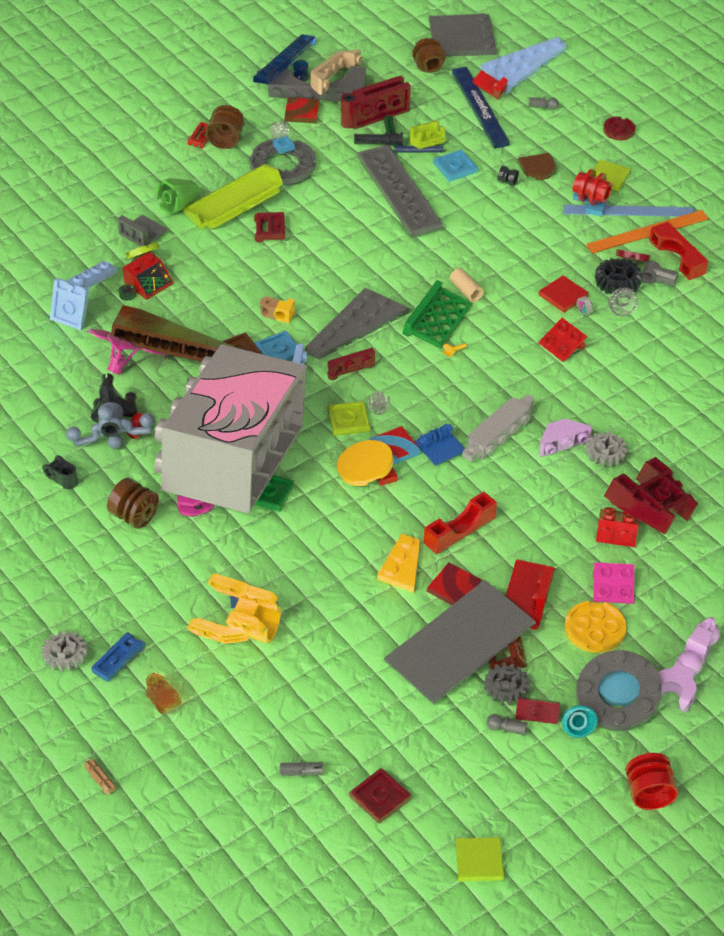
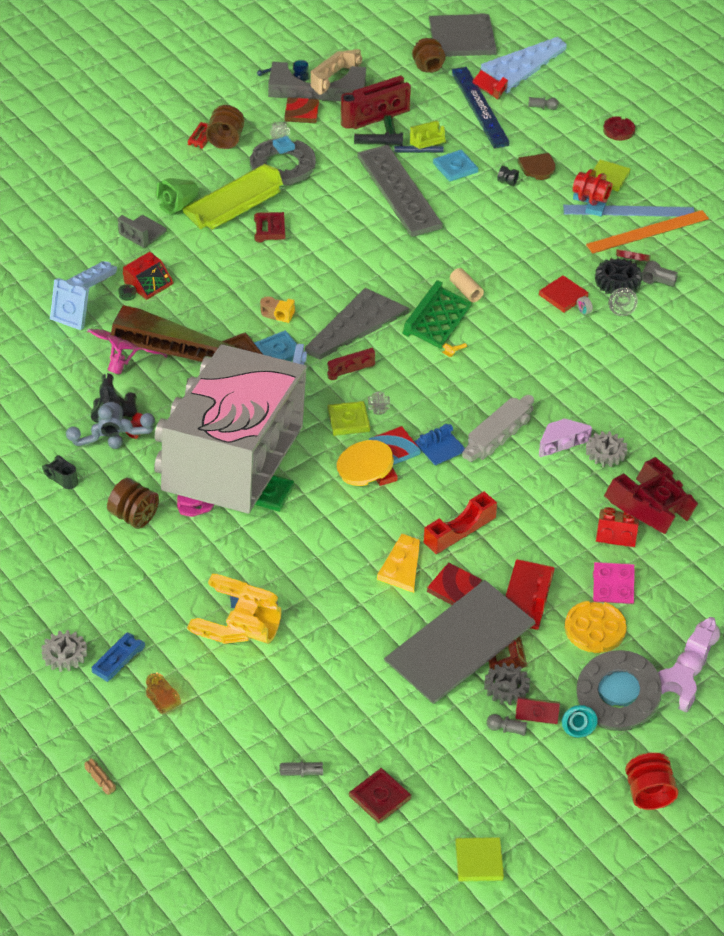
(142, 250): lime tile -> none
(284, 59): tile -> none
(563, 340): red hinge -> none
(692, 262): red arch -> none

